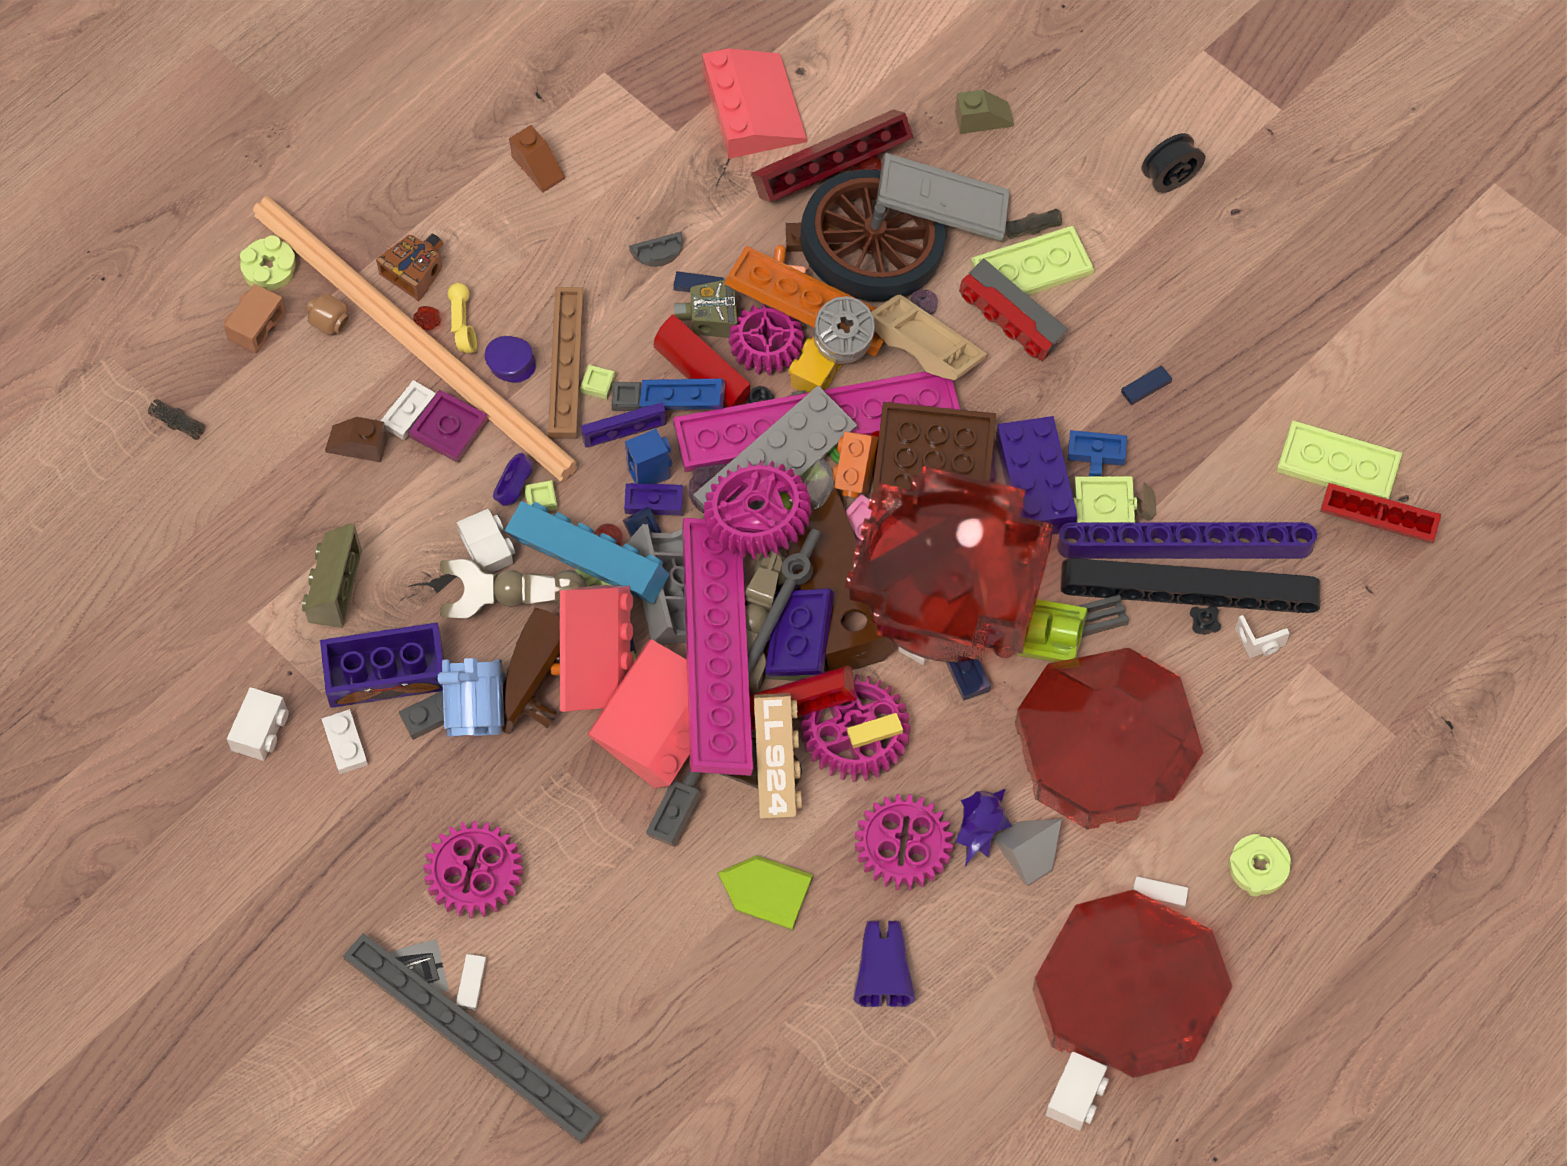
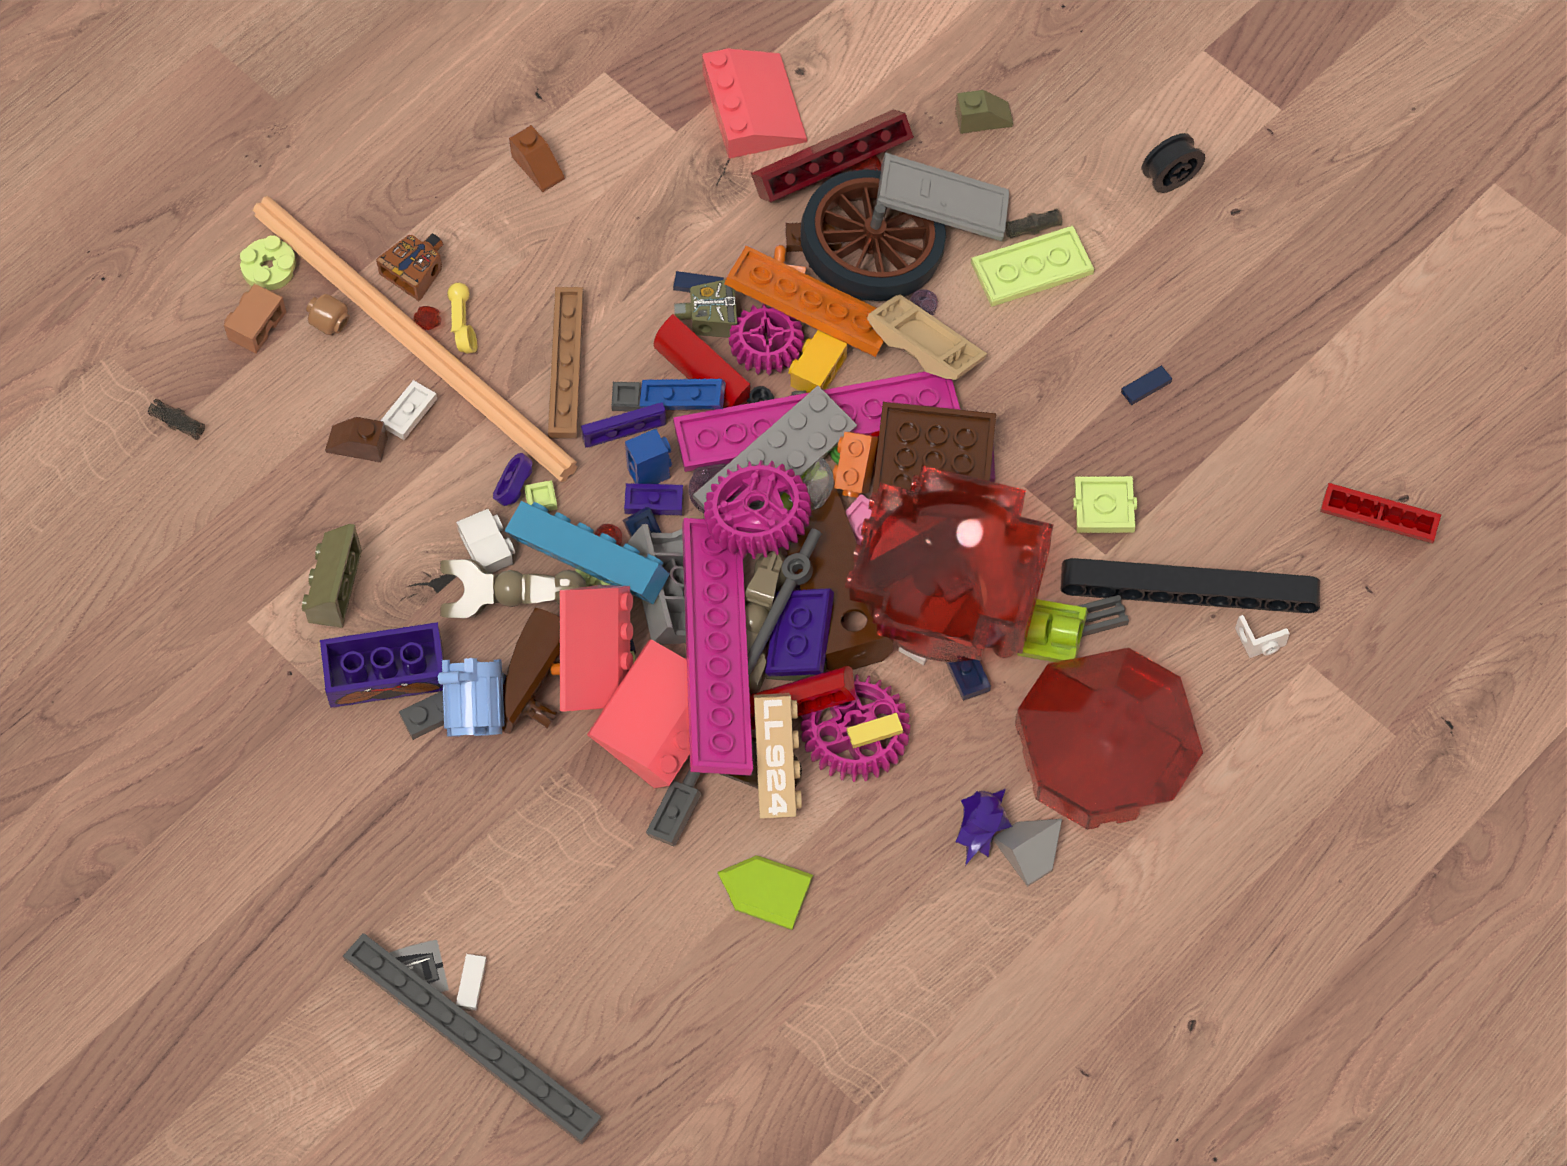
(257, 724): white brick -> none
(344, 741): white plate -> none
(447, 863): dark pink gear -> none
(448, 426): magenta plate -> none
(510, 359): dark purple piece -> none
(597, 382): yellowish green tile -> none
(658, 250): dark grey tile -> none
(835, 343): light grey wheel -> none
(876, 838): dark pink gear -> none
(884, 968): dark purple piece -> none
(1012, 310): piece -> none
(1035, 462): dark purple brick -> none
(1076, 1091): white brick -> none
(1097, 449): blue plate -> none
(1131, 984): clear red windscreen -> none
(1149, 501): dark tan piece -> none
(1162, 892): white piece -> none
(1198, 532): dark purple beam -> none
(1202, 627): black plate -> none
(1257, 881): yellowish green plate -> none
(1338, 459): yellowish green tile -> none

